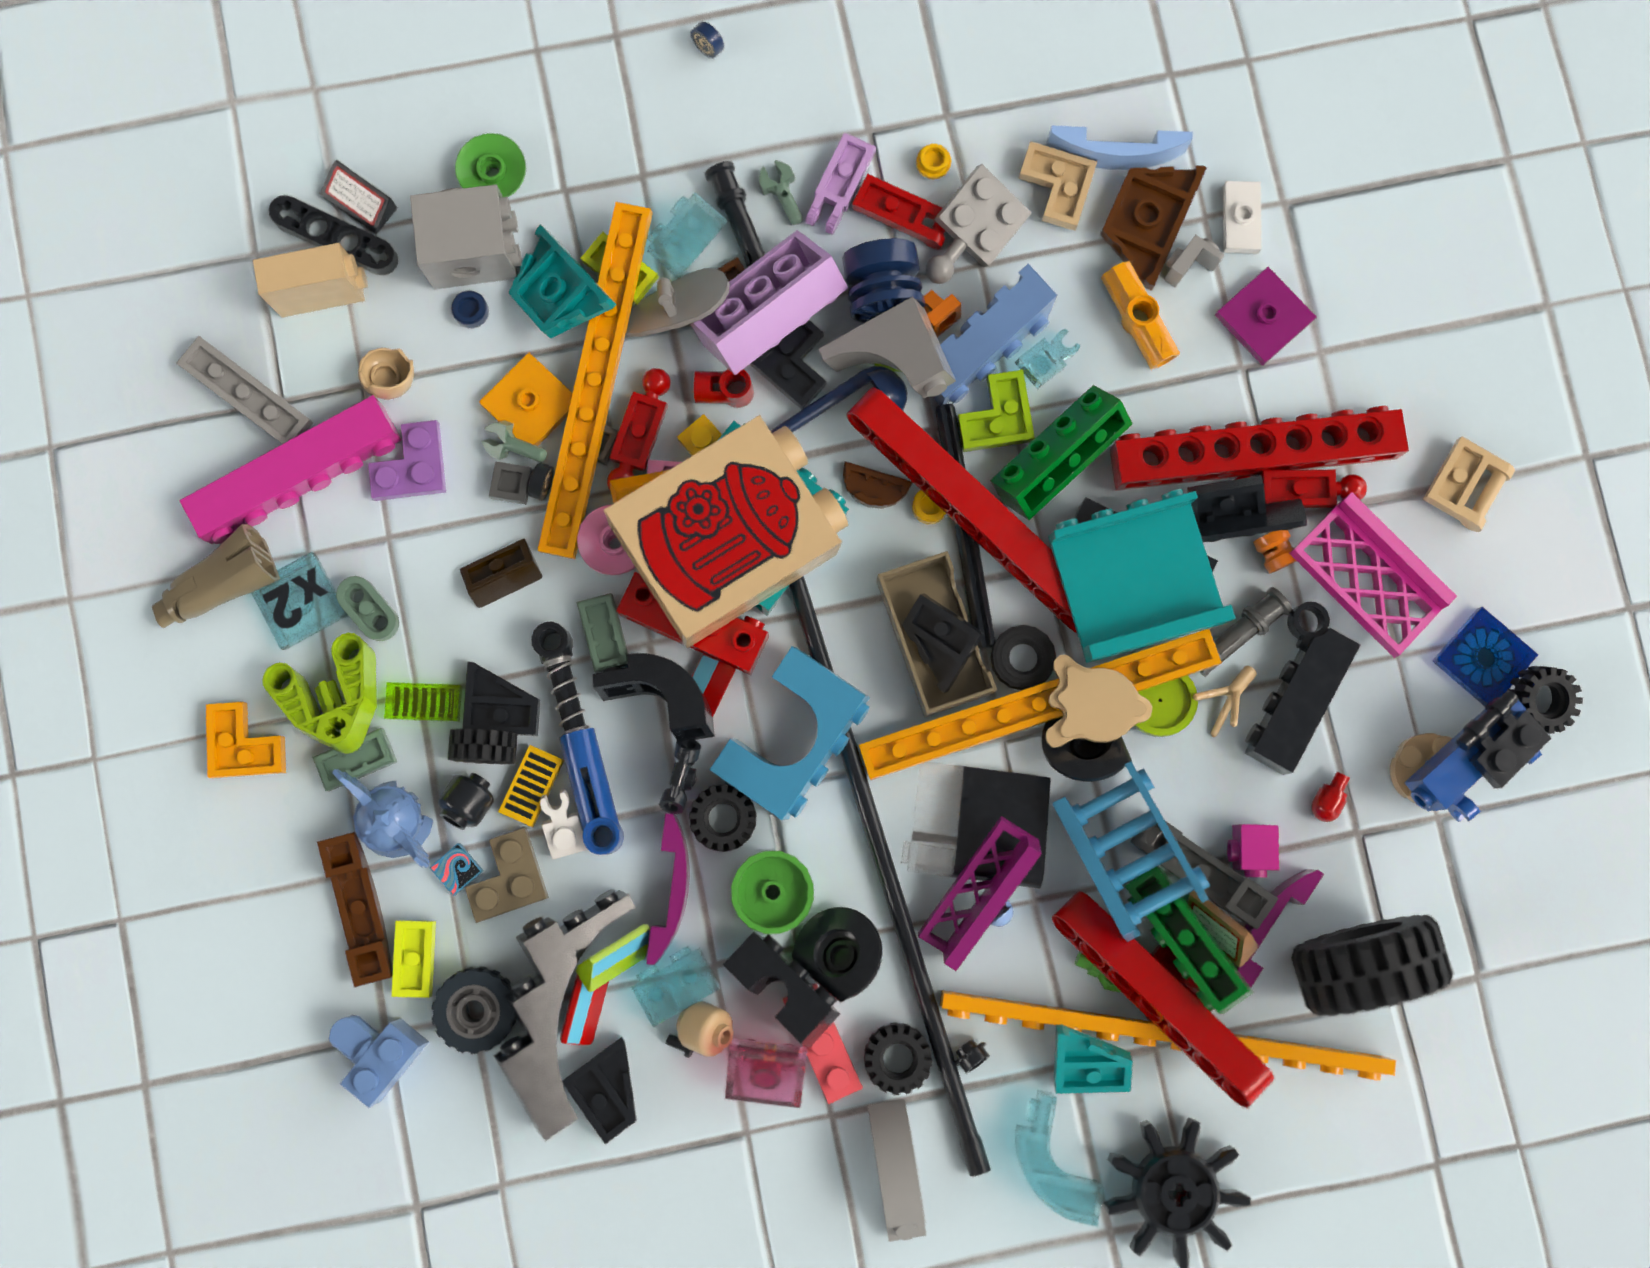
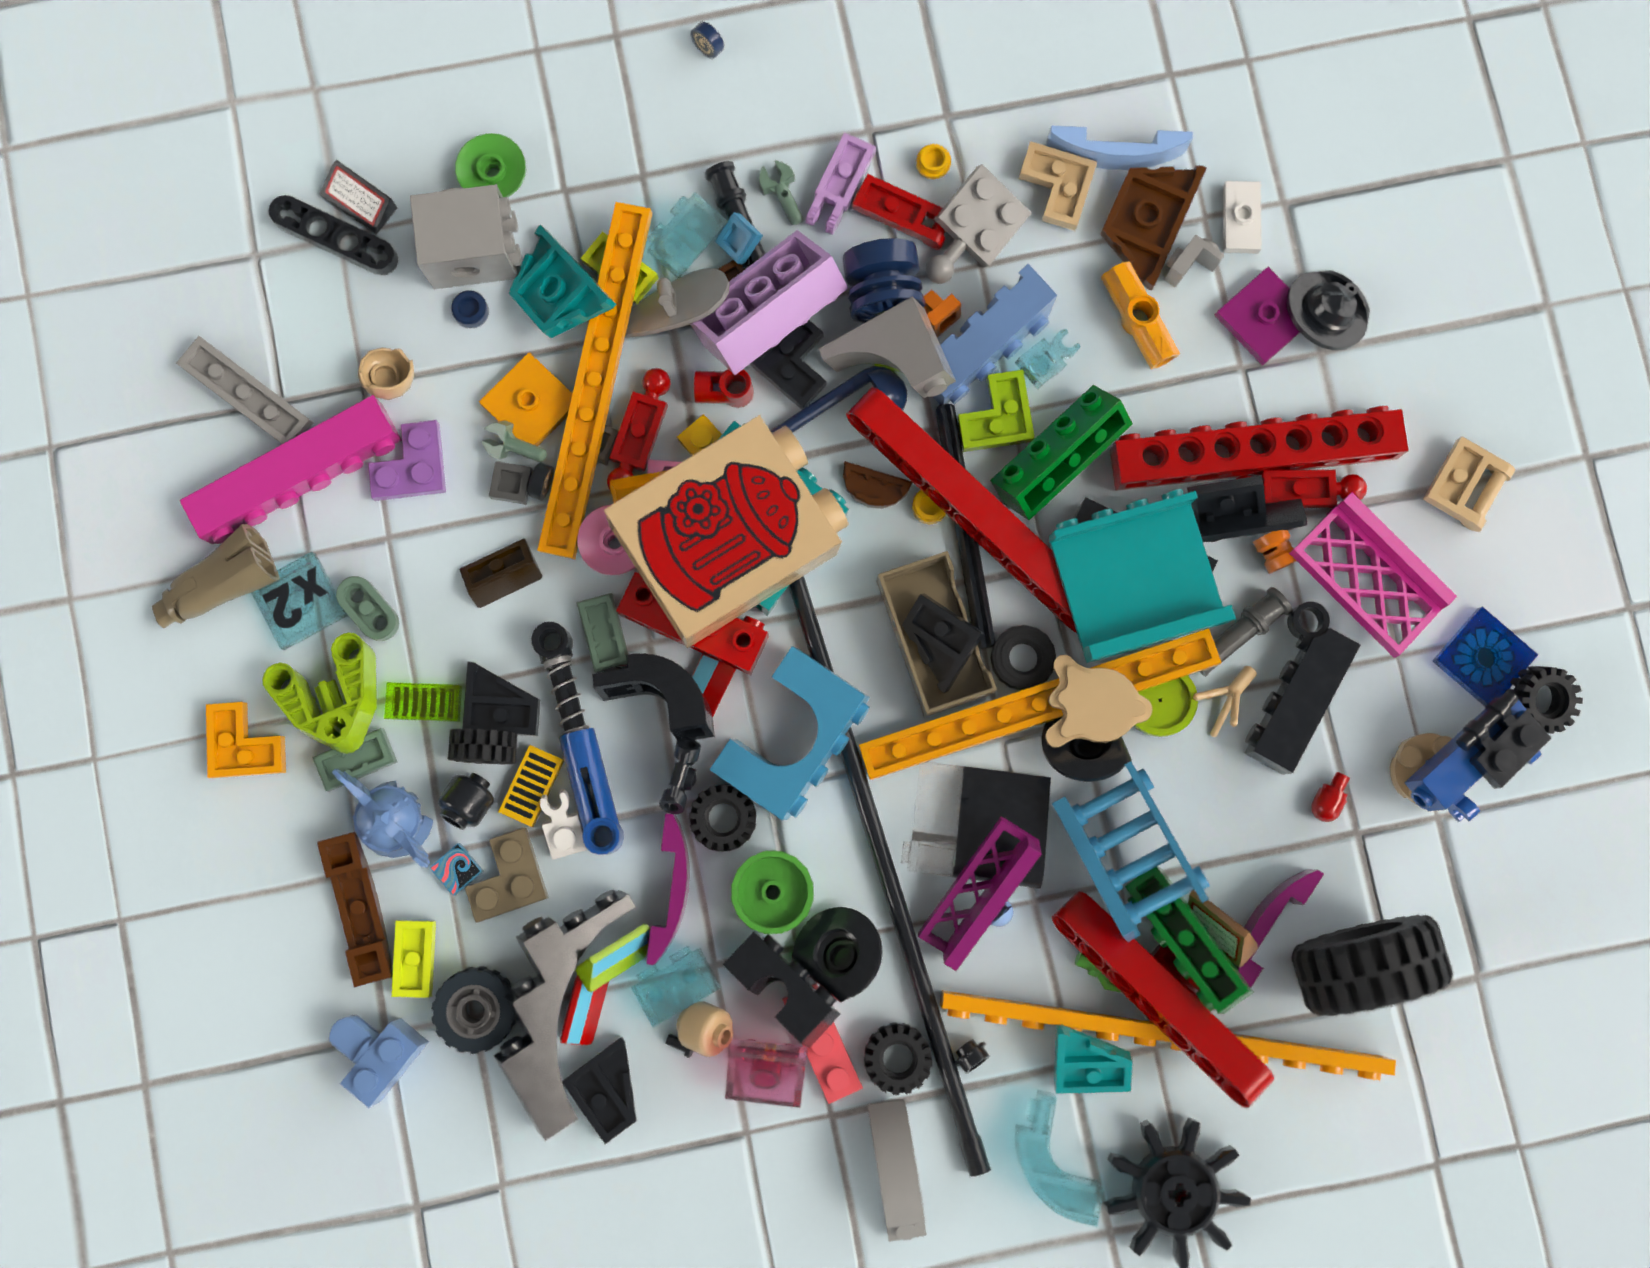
(310, 280): tan brick -> none
(738, 238): none -> dark azure tile
(1227, 887): dark grey slope -> none
(1254, 849): dark pink brick -> none
(1328, 309): none -> black hat

